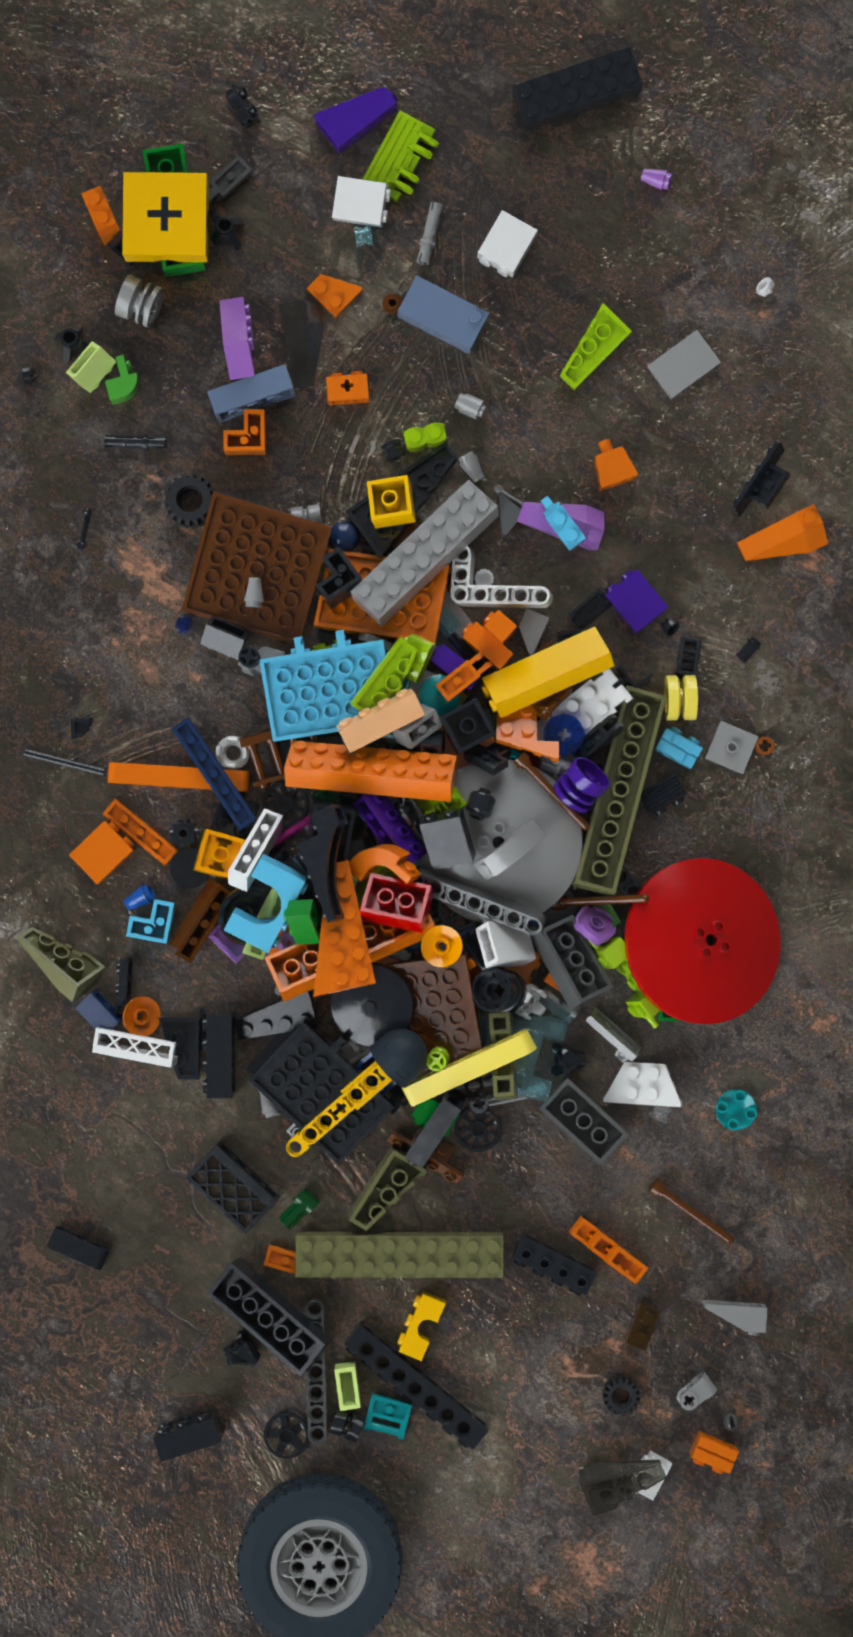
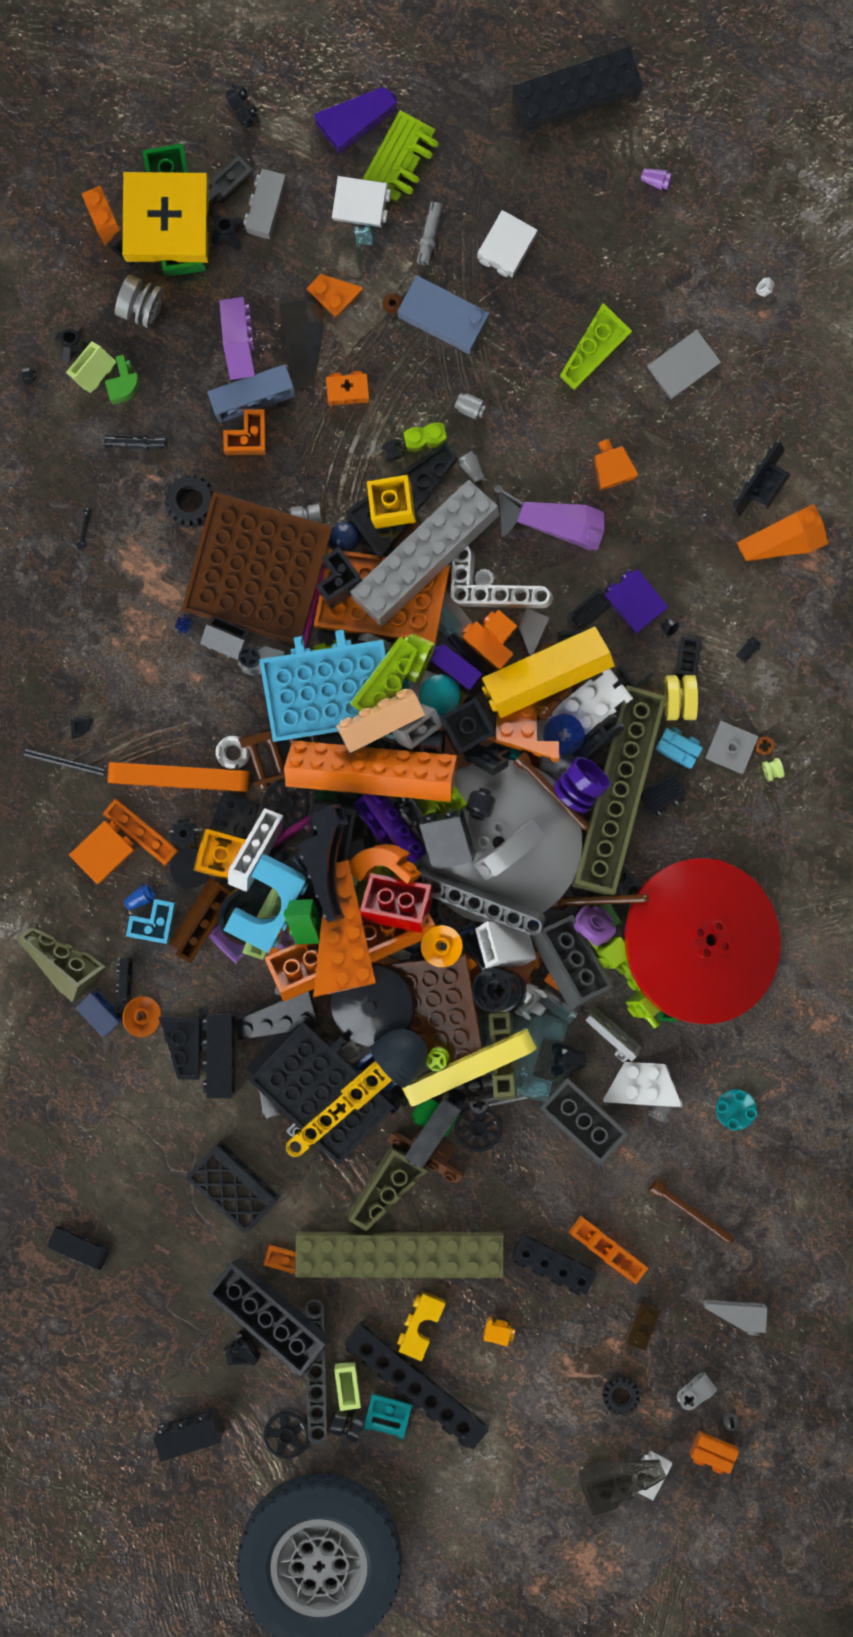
(134, 1053): white fence -> none
(214, 774): dark blue tile -> none
(254, 593): light grey cone -> none
(265, 203): none -> light grey brick
(302, 1205): dark green piece -> none
(309, 622): none -> dark pink bar
(461, 677): orange hinge -> none
(498, 1332): none -> light orange brick
(562, 524): medium azure hinge -> none
(773, 769): none -> yellowish green wheel

